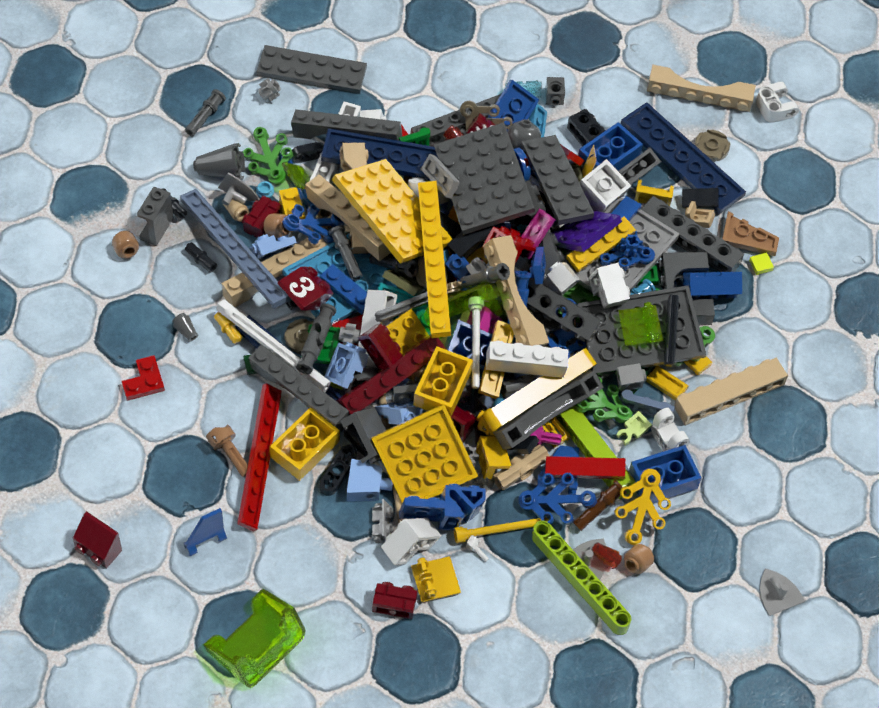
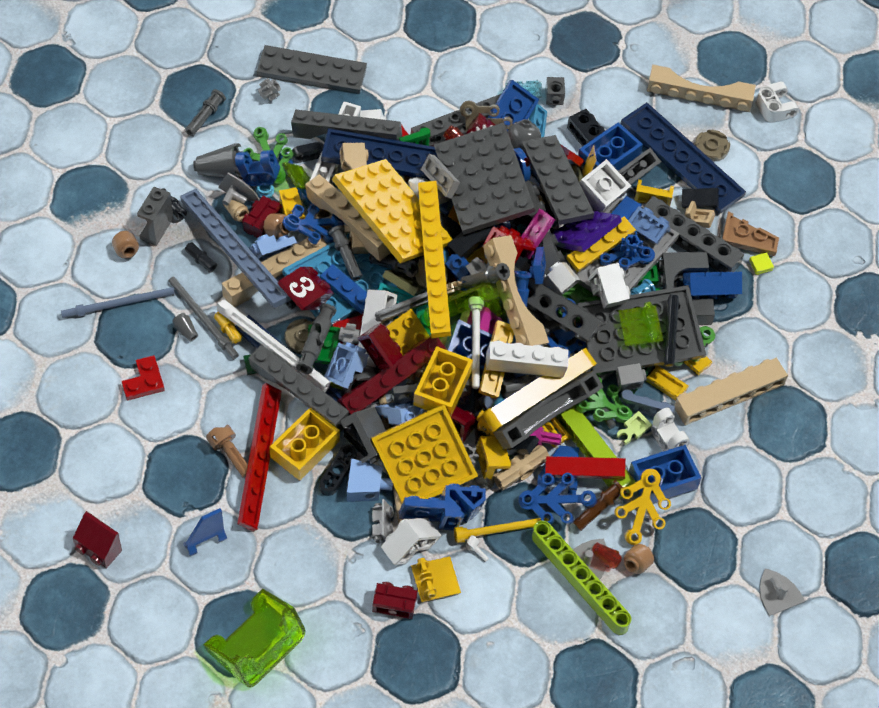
(80, 310): none -> sand blue bar
(223, 341): none -> dark grey bar
(258, 172): none -> blue piece
(649, 225): none -> medium blue bracket

